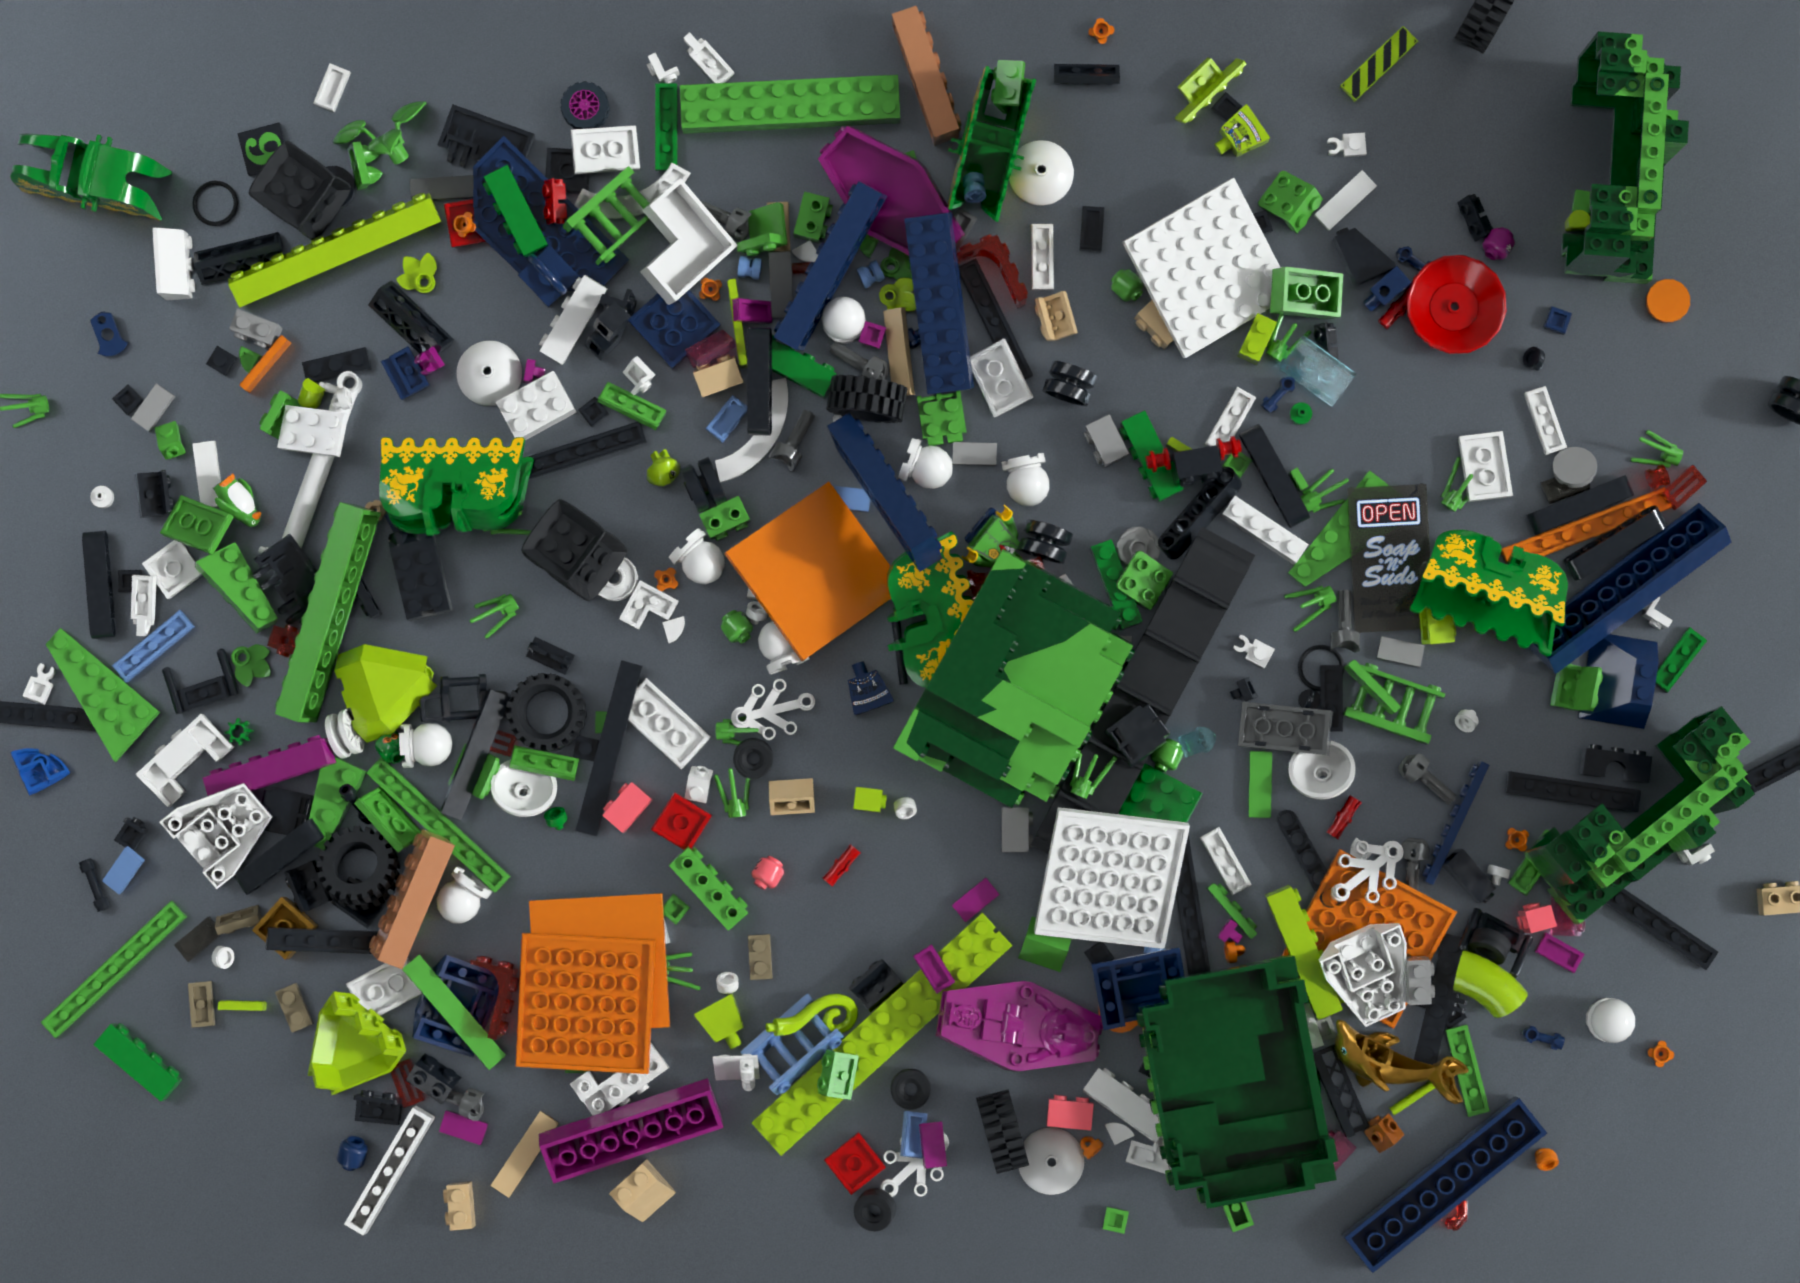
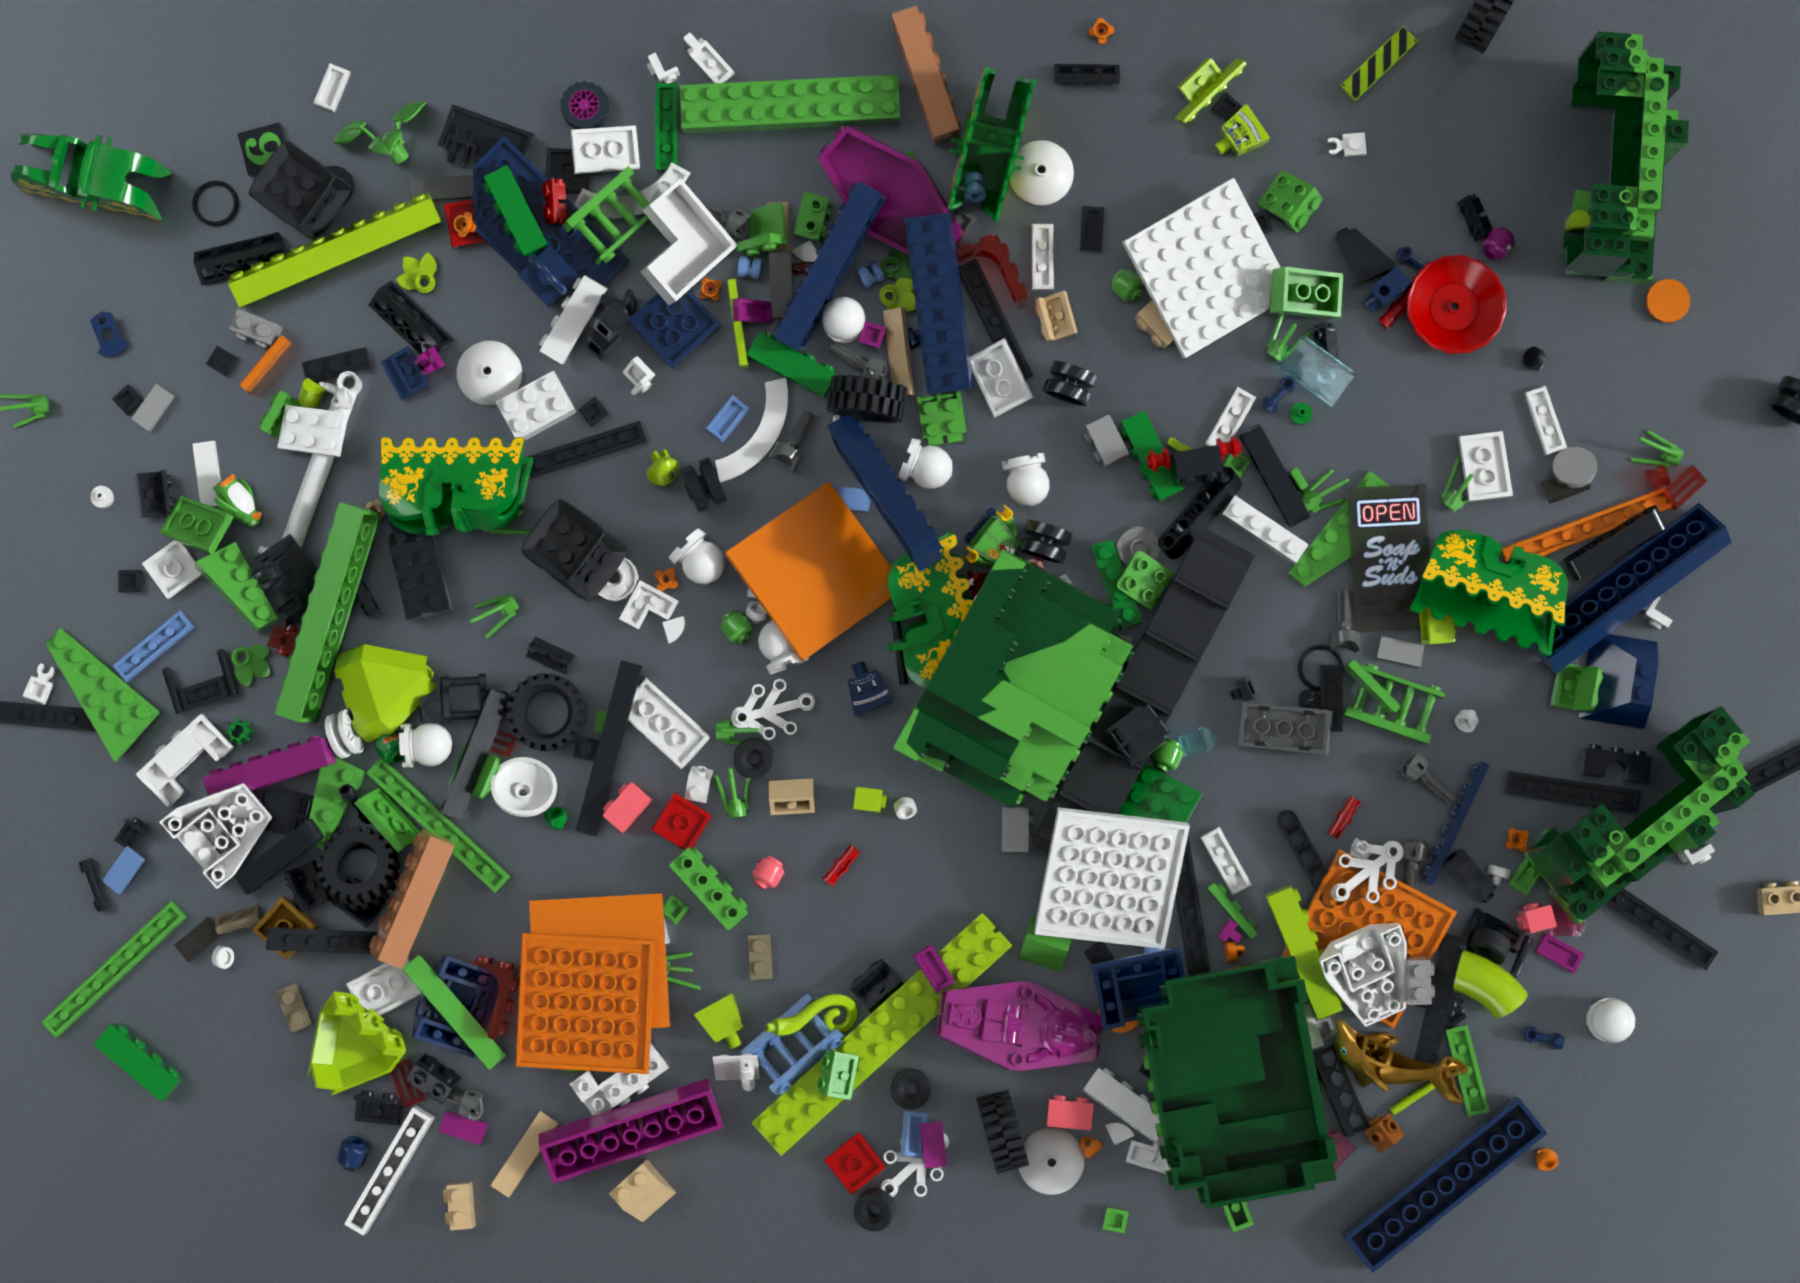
(38, 769): blue brick -> none
(99, 584): black beam -> none
(143, 603): white hinge -> none
(169, 440): bright green bracket -> none
(173, 263): white slope -> none
(201, 1004): dark tan plate -> none
(242, 1005): lime tile -> none
(248, 358): bright green tile -> none
(363, 174): bright green tile -> none
(460, 899): white tile -> none
(532, 371): magenta tile -> none
(544, 763): bright green tile -> none
(631, 405): bright green tile -> none
(710, 348): clear pink bracket -> none
(718, 375): tan brick -> none
(725, 518): bright green brick -> none
(727, 983): white tile -> none
(759, 381): black beam -> none
(868, 245): bright green tile -> none
(974, 453): light grey tile -> none
(975, 899): magenta tile -> none
(1008, 84): bright green bracket -> none
(1082, 785): bright green plant -> none
(1257, 339): lime brick -> none
(1257, 652): white plate -> none
(1260, 784): bright green tile -> none
(1308, 768): white dish -> none
(1323, 597): bright green plant -> none
(1345, 200): white tile -> none
(1460, 1218): clear red arm -> none
(1557, 320): dark blue tile -> none
(1580, 505): black beam -> none
(1660, 1047): orange plate -> none
(1679, 659): green tile -> none

